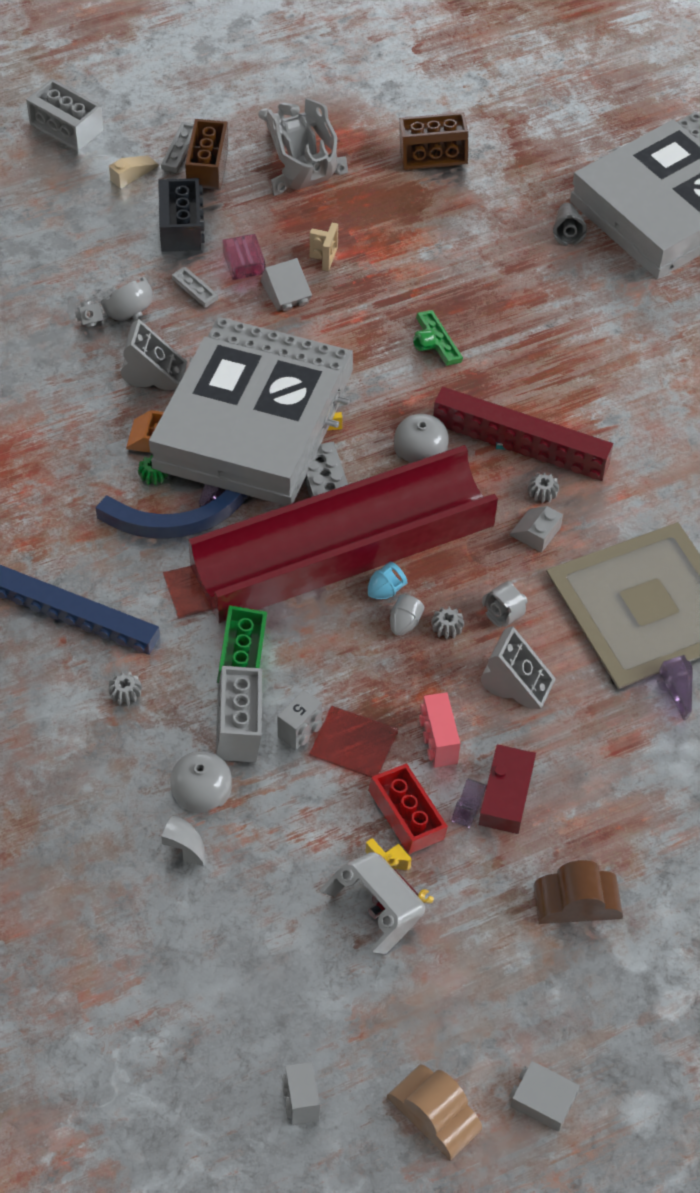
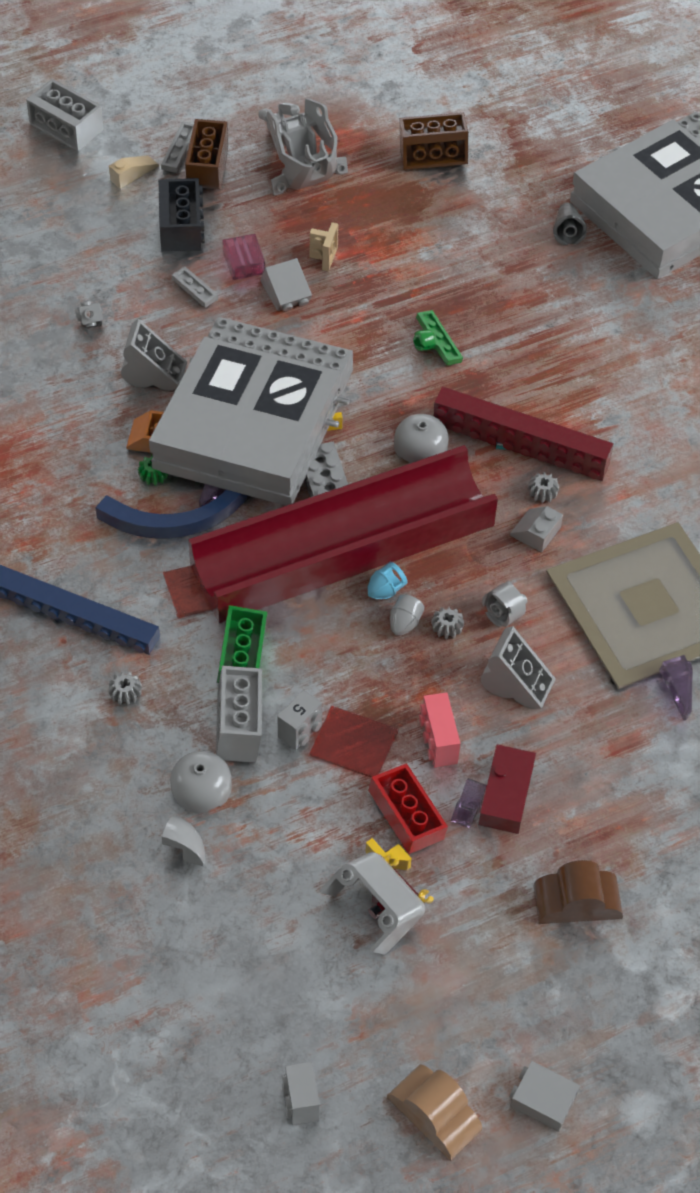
(128, 300): light grey cylinder -> none

